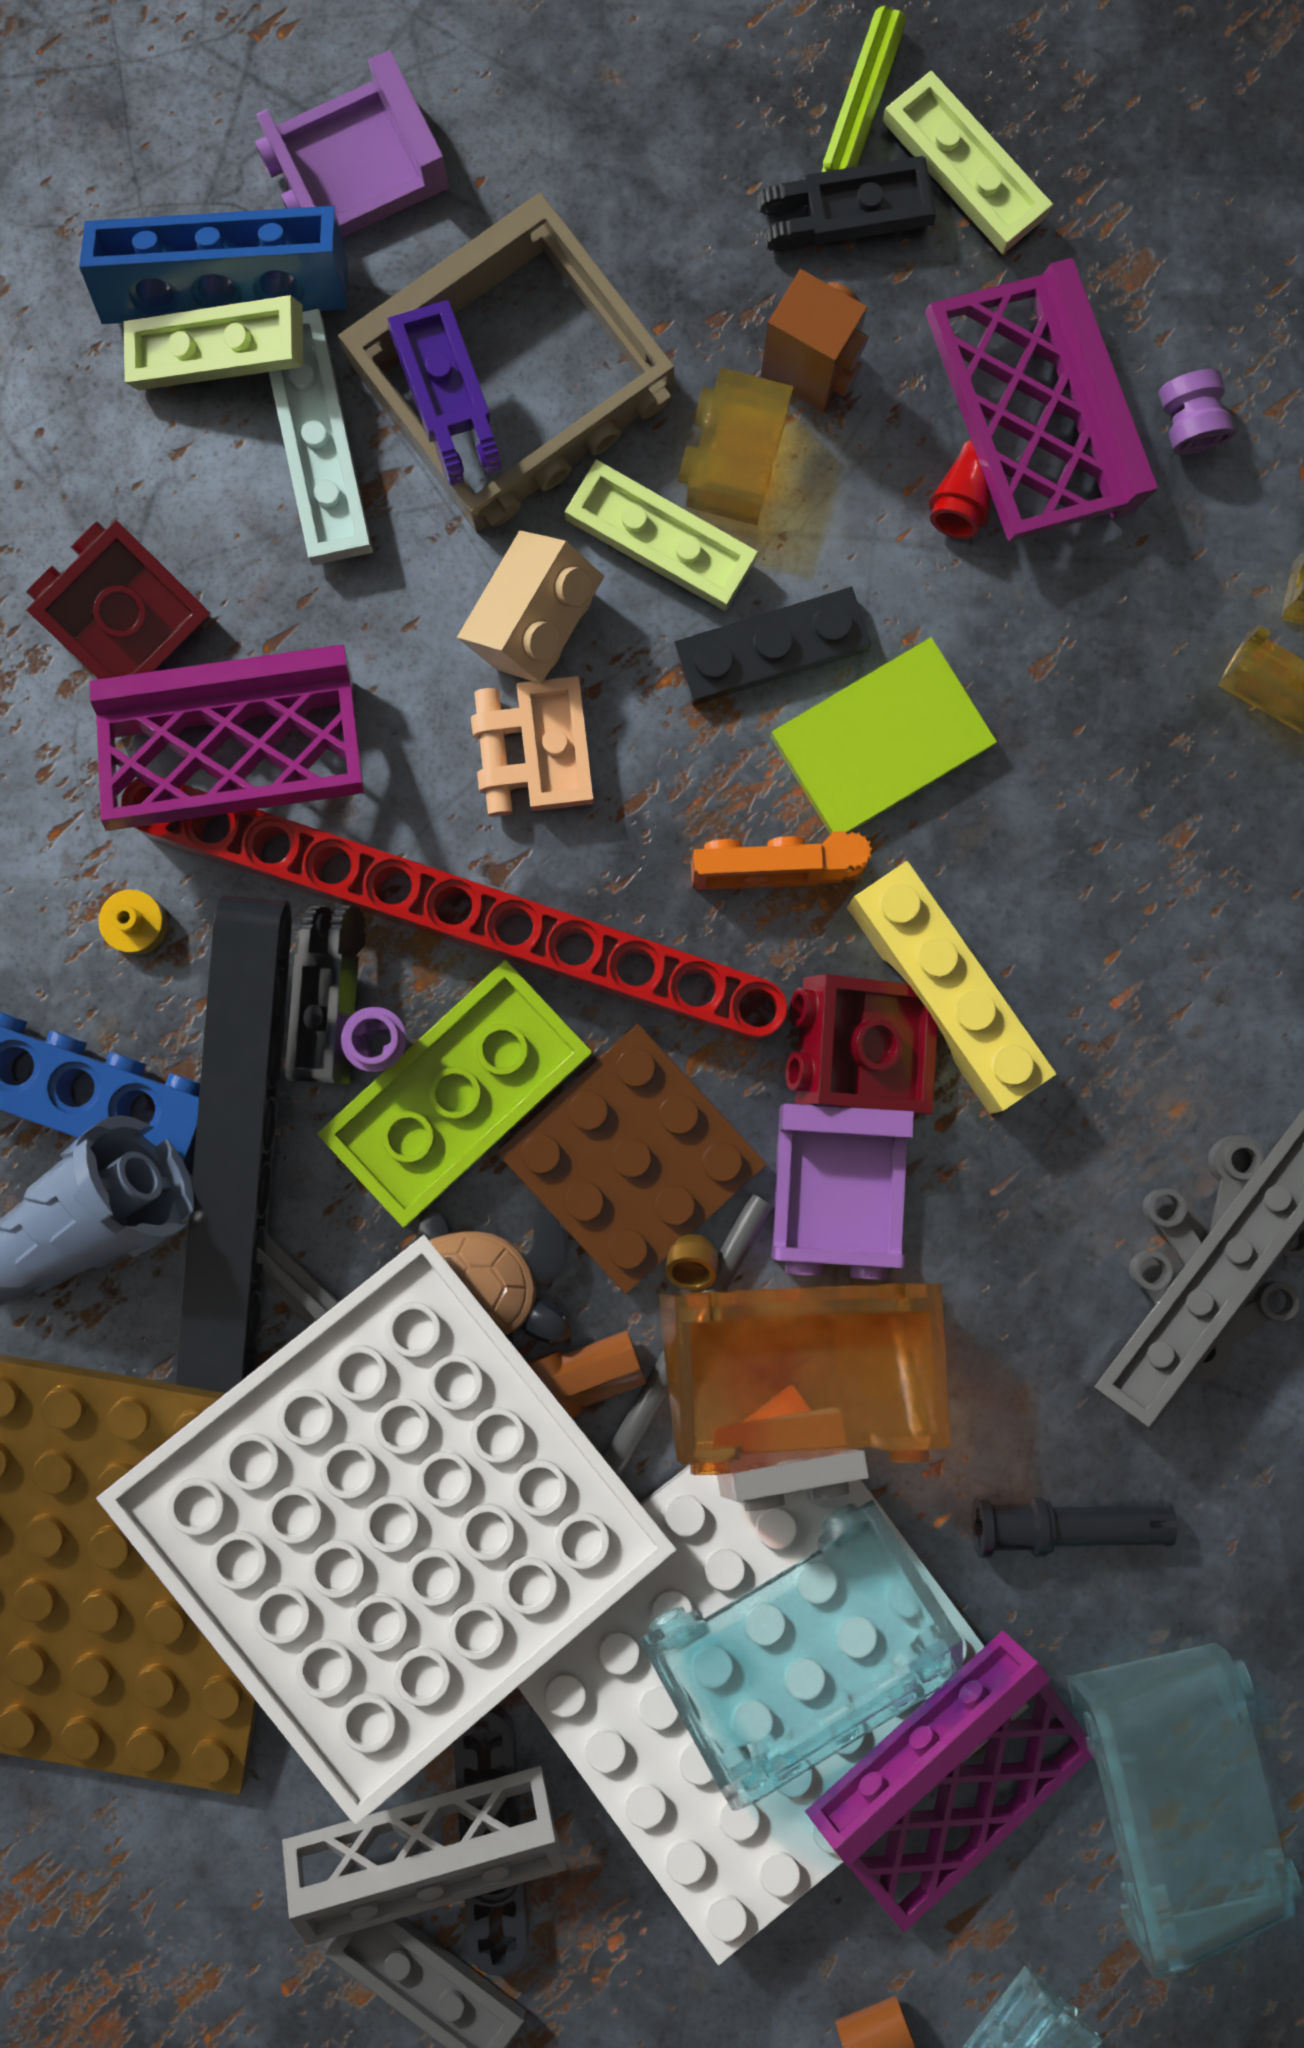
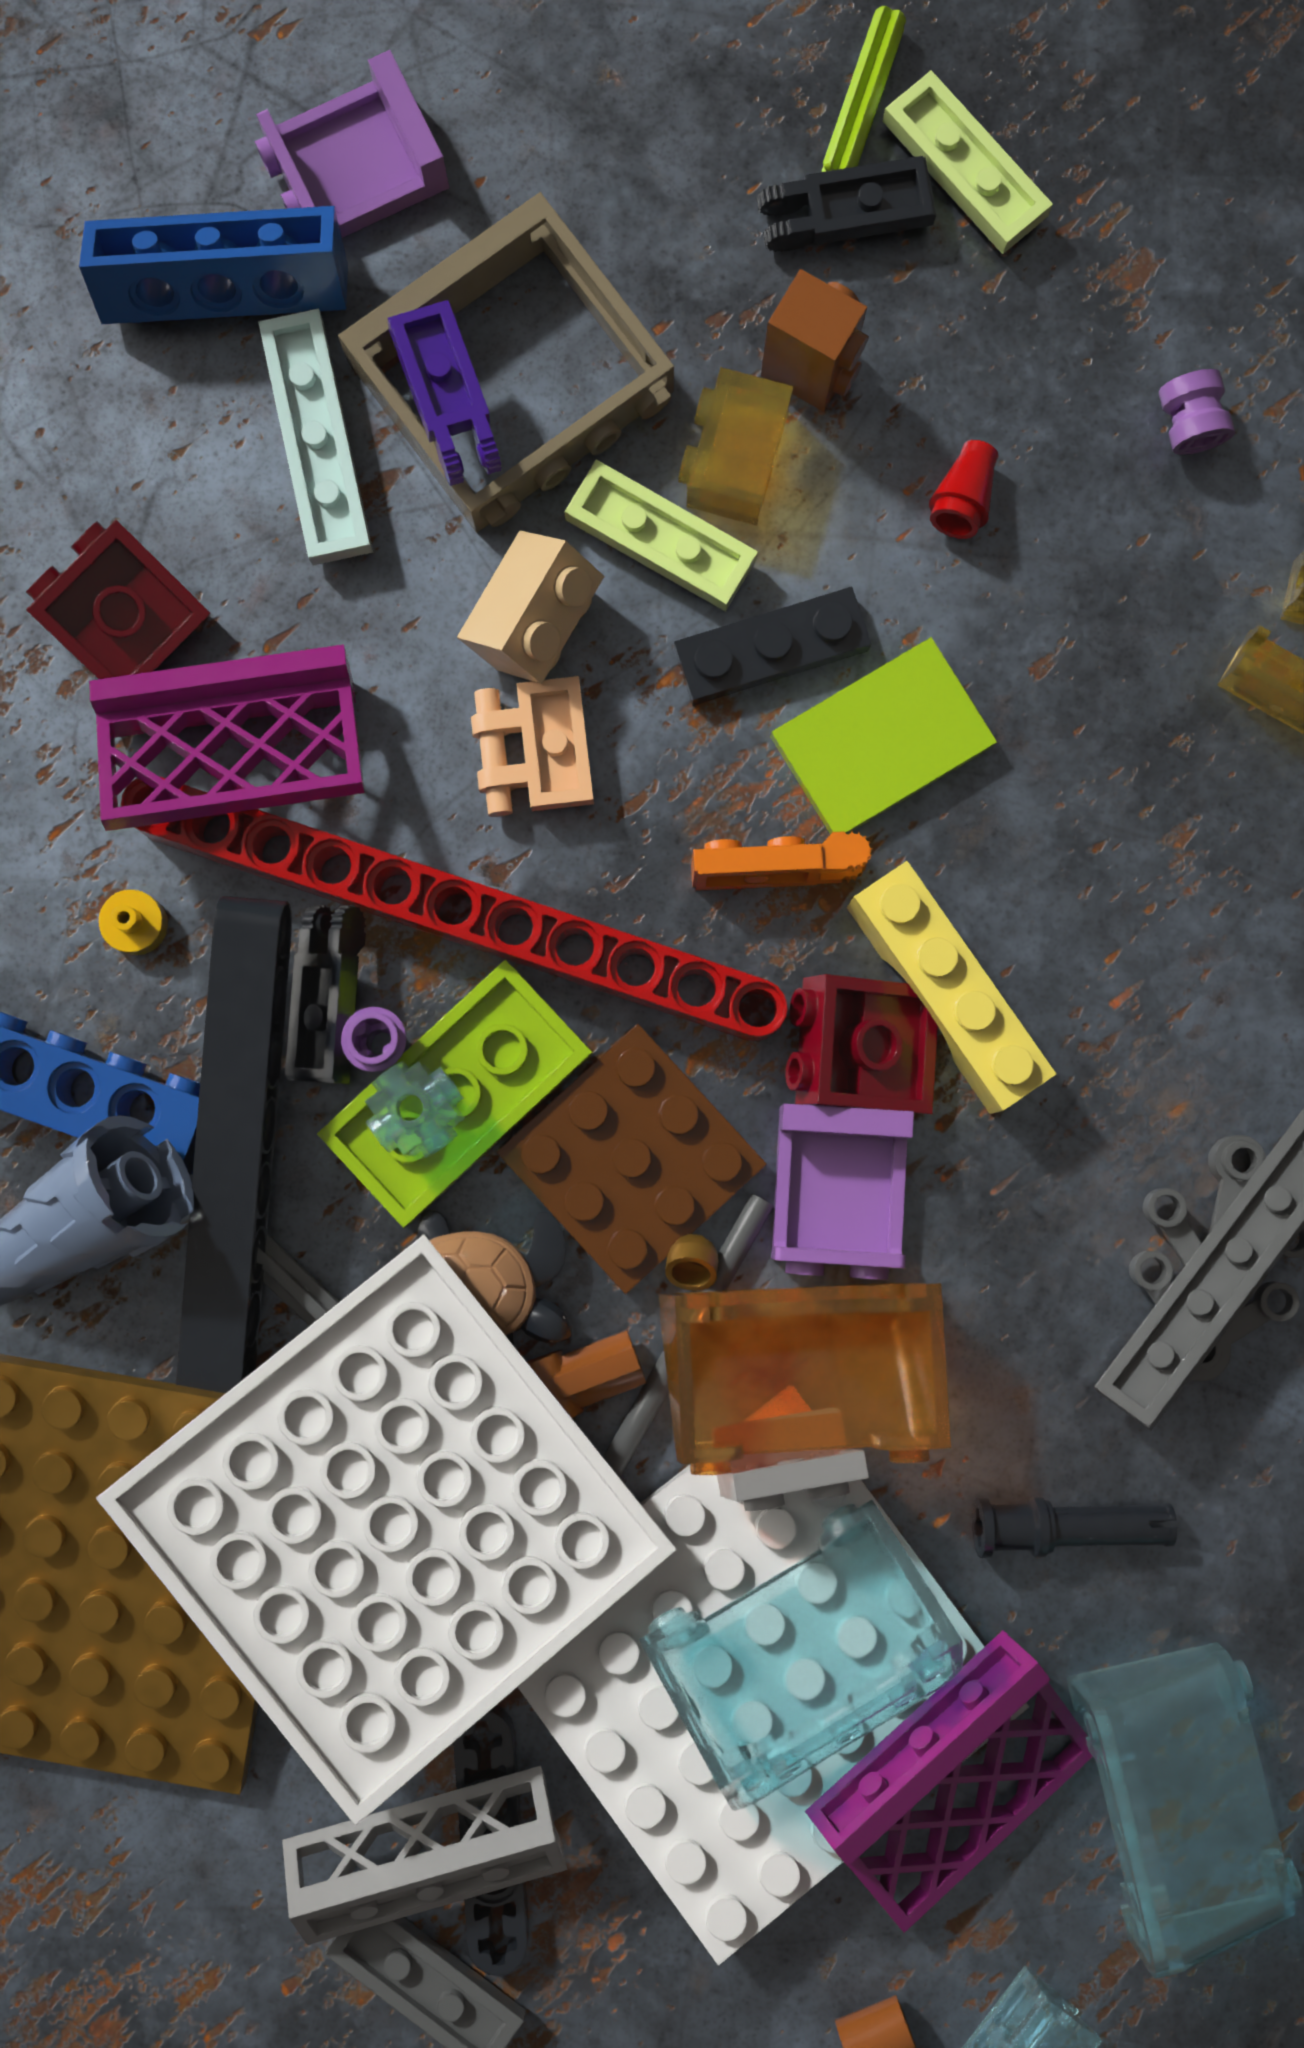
(214, 343): yellowish green plate -> none
(439, 1115): none -> clear light blue brick
(1091, 400): magenta fence -> none

